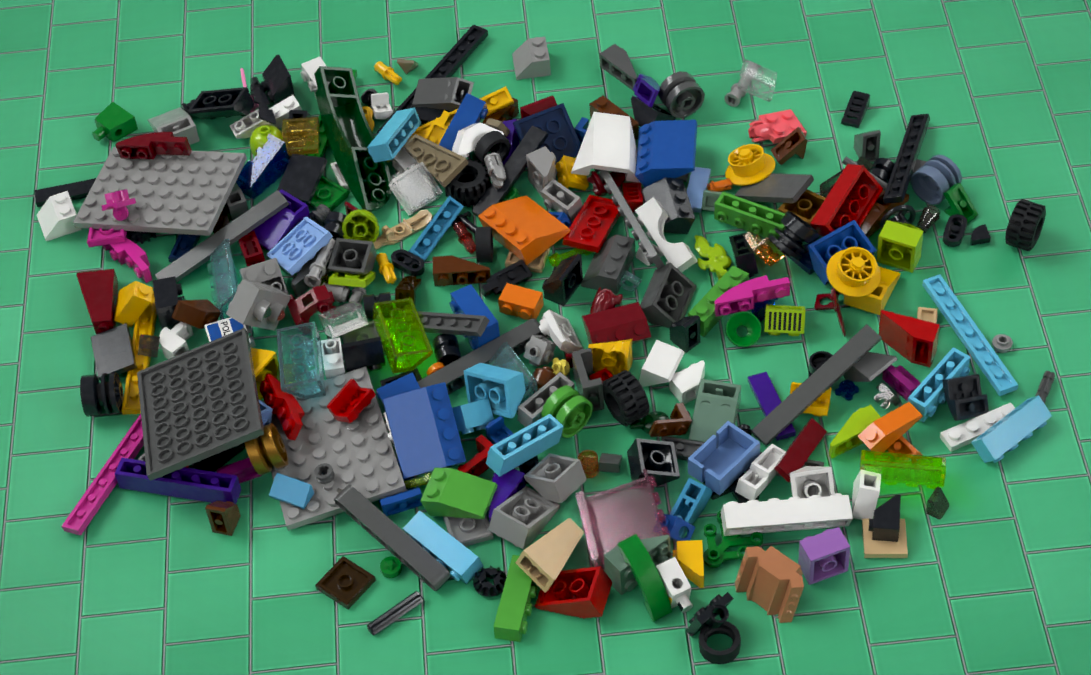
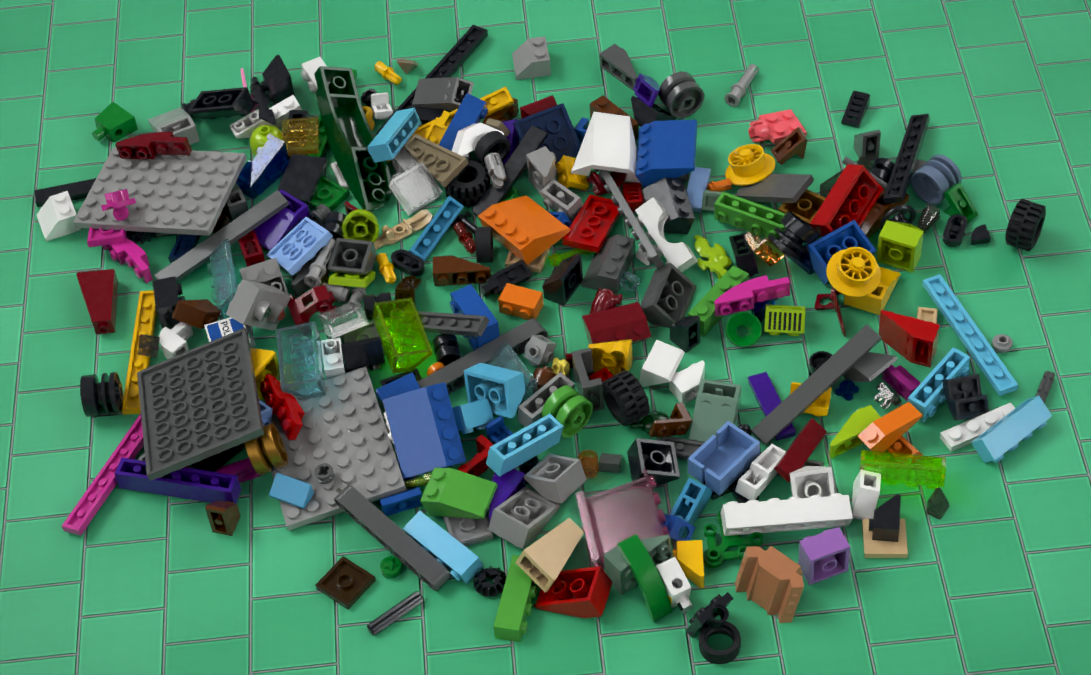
(113, 351): tile -> none
(132, 302): yellow slope -> none
(350, 402): red bracket -> none
(560, 331): white slope -> none
(757, 80): clear slope -> none

